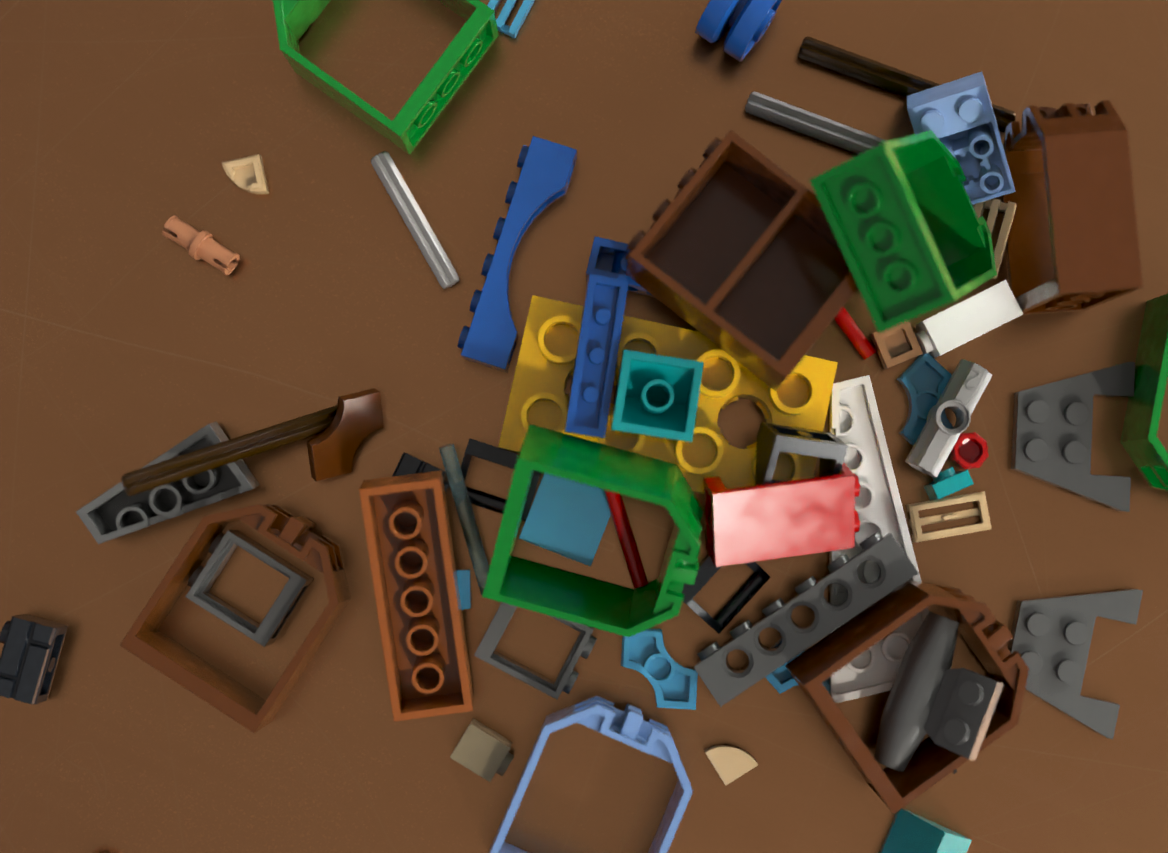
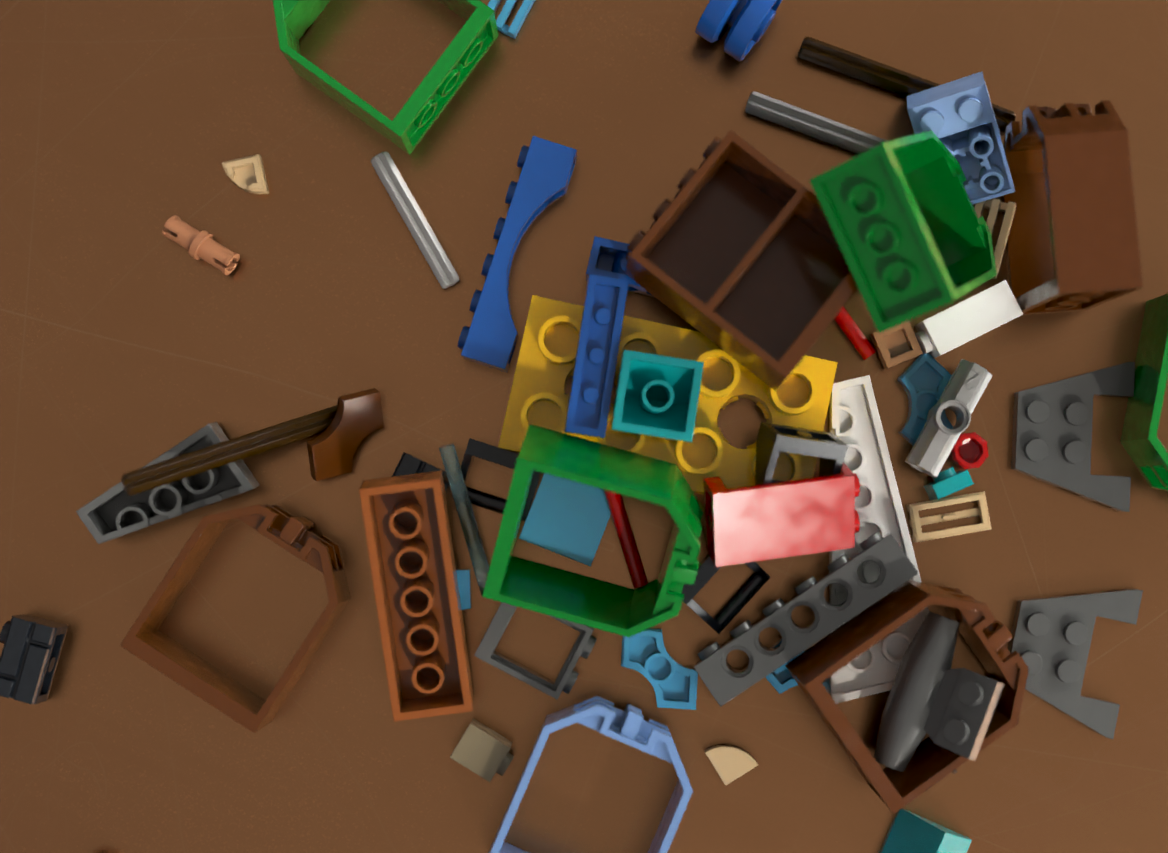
(281, 610): dark grey window -> none

